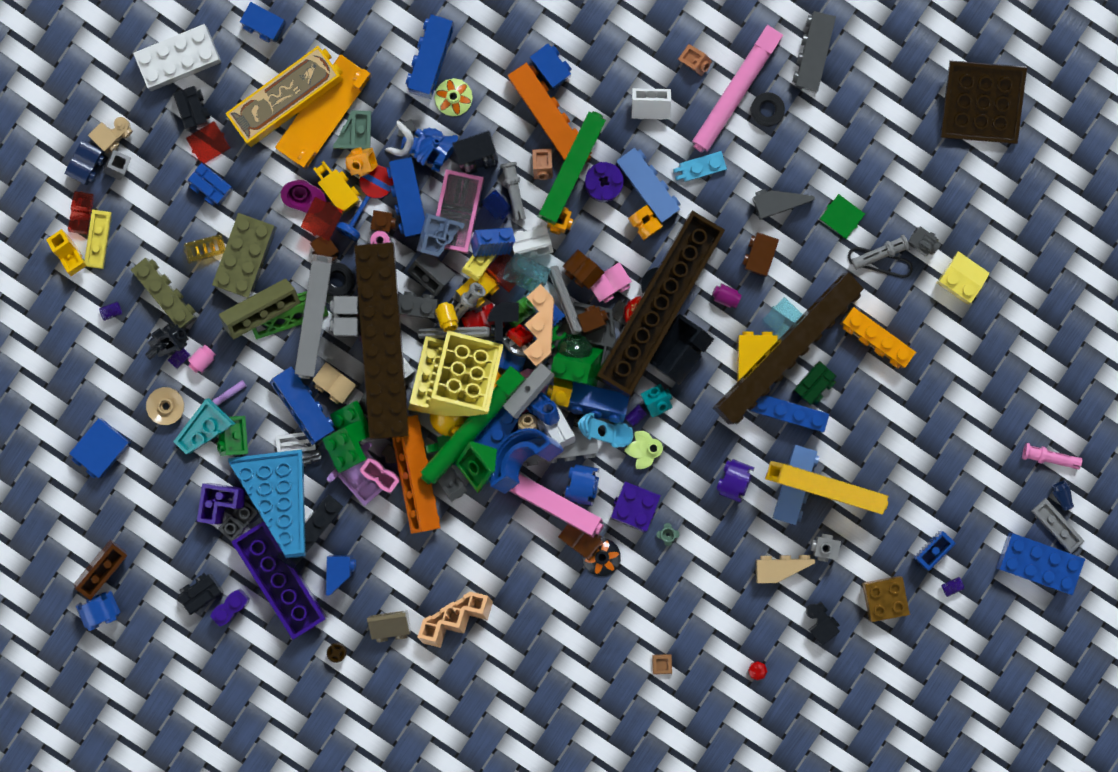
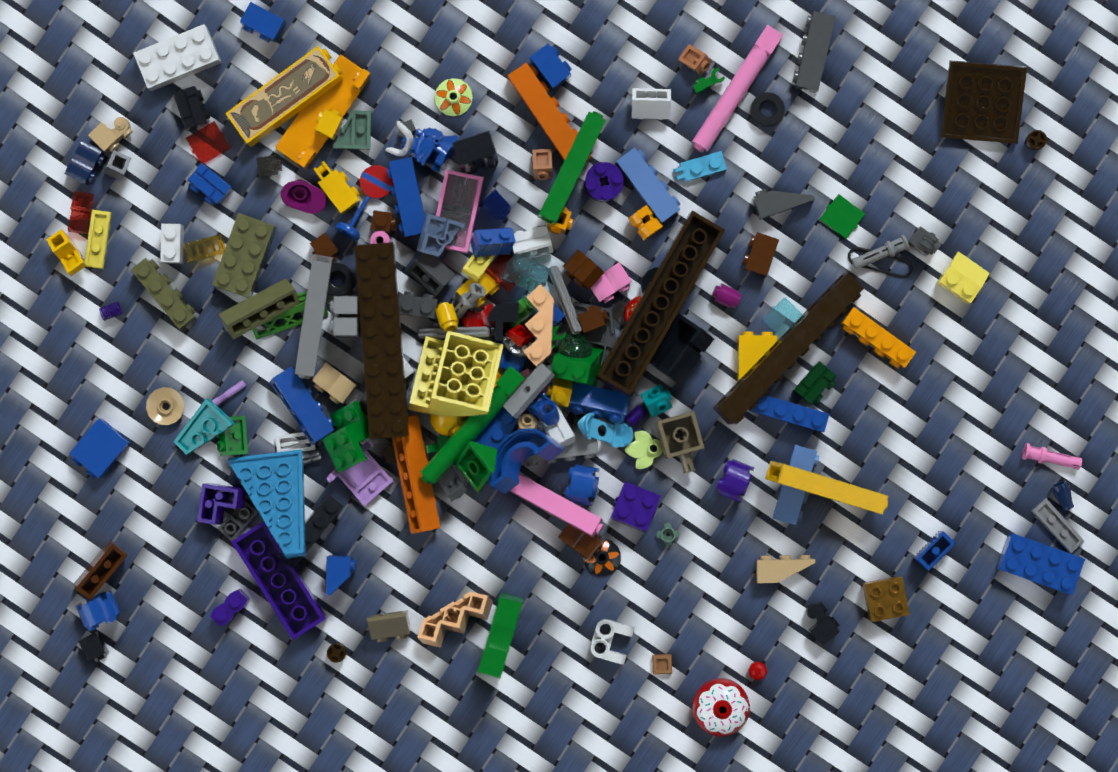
(93, 647): none -> black brick
(167, 341): black brick -> none
(172, 243): none -> white brick
(175, 359): dark purple piece -> none
(200, 593): black brick -> none
(201, 359): bright pink brick -> none
(269, 167): none -> clear smoke brick
(322, 218): clear red piece -> none
(329, 123): none -> yellow brick
(361, 161): light orange brick -> none
(375, 471): bright pink brick -> none
(431, 56): blue brick -> none
(500, 635): none -> green tile
(511, 181): light grey pin -> none
(606, 639): none -> white piece
(689, 441): none -> dark tan brick
(703, 84): none -> green plate
(711, 697): none -> cylinder
(832, 551): light grey brick -> none
(953, 588): dark purple piece -> none
(1039, 139): none -> dark brown wheel

